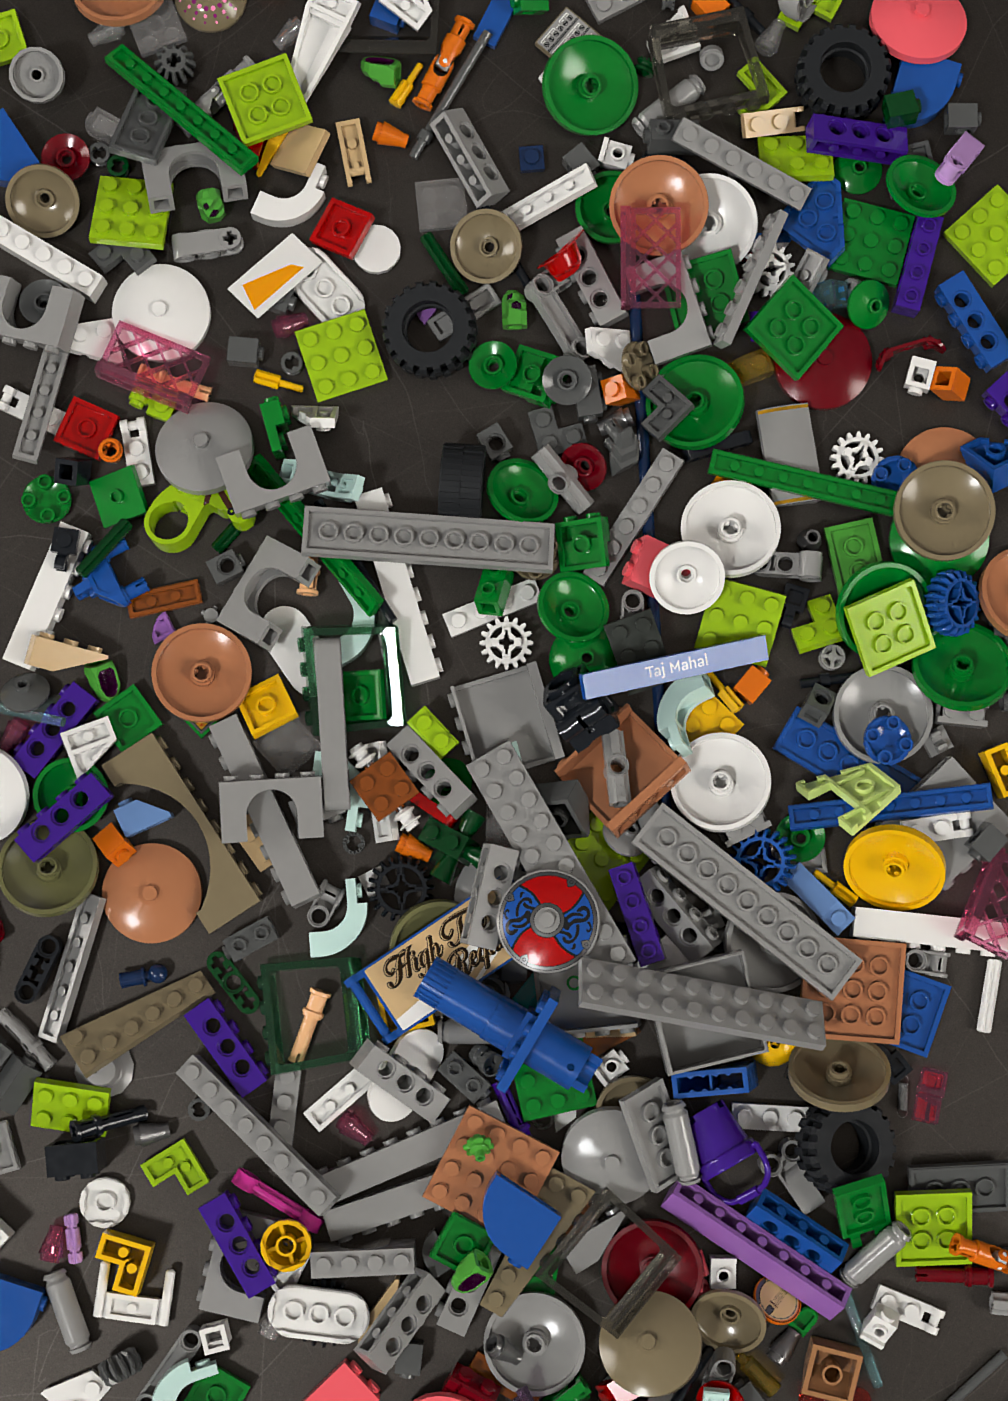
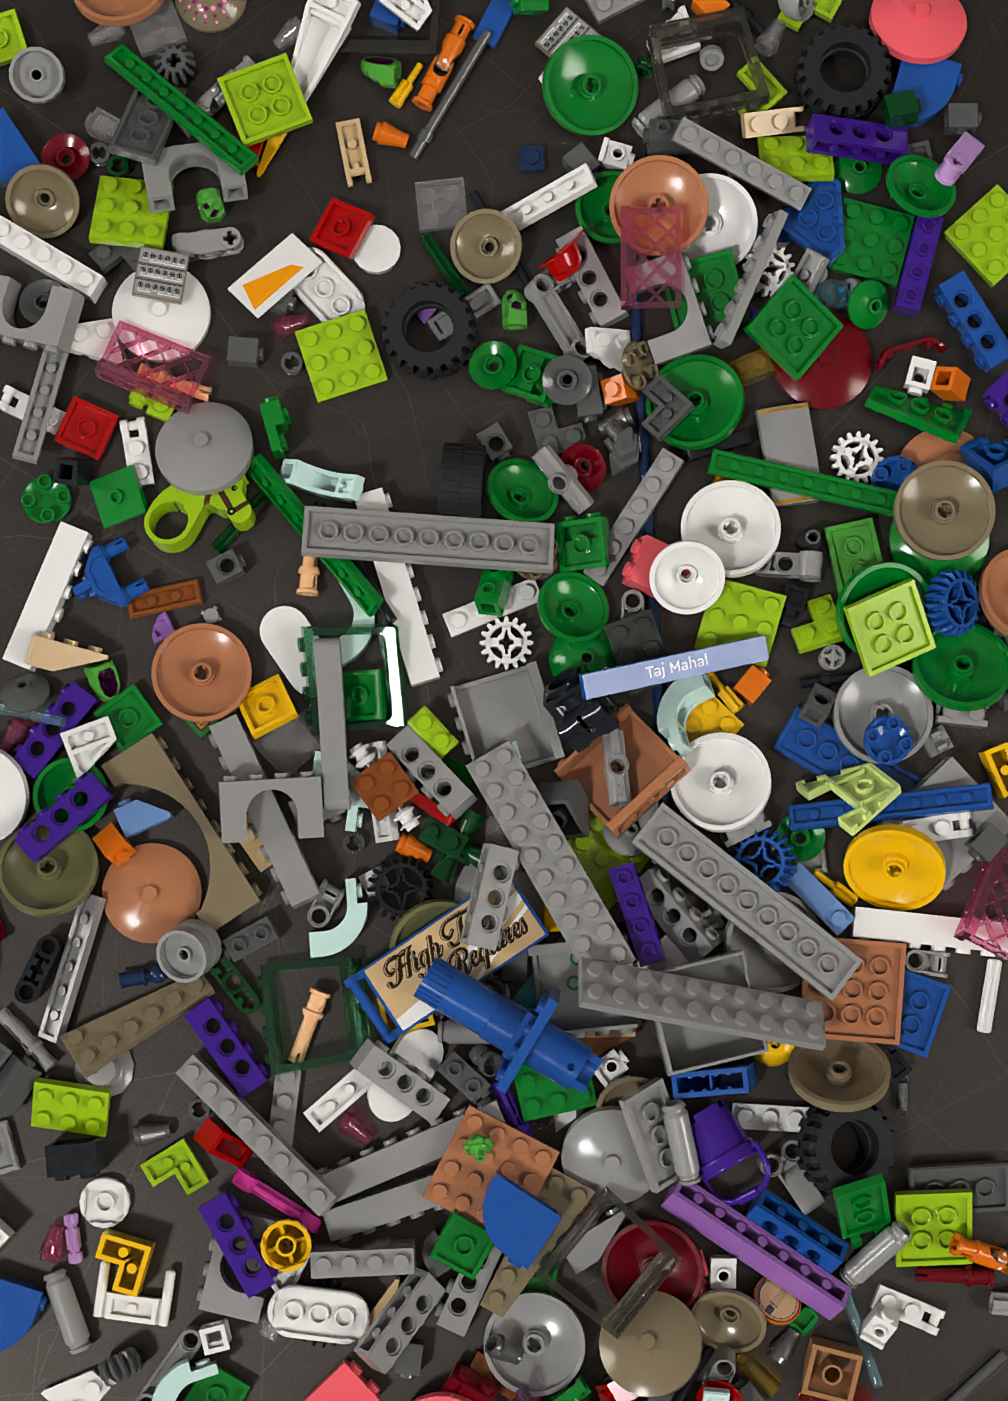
(64, 543): black plate -> none
(98, 1124): black pin -> none
(103, 548): dark green axle -> none
(108, 446): orange cone -> none
(160, 275): none -> light grey tile
(188, 950): none -> light grey wheel
(223, 1143): none -> red slope
(270, 562): light grey arch -> none
(274, 381): yellow axle -> none
(292, 210): white arch -> none
(300, 150): tan tile -> none
(309, 477): light grey arch -> none
(319, 417): white wing -> none
(469, 157): light grey brick -> none
(472, 1272): bright green rock -> none
(548, 921): dish -> none
(919, 413): none -> green wing
(929, 1096): clear pink slope -> none

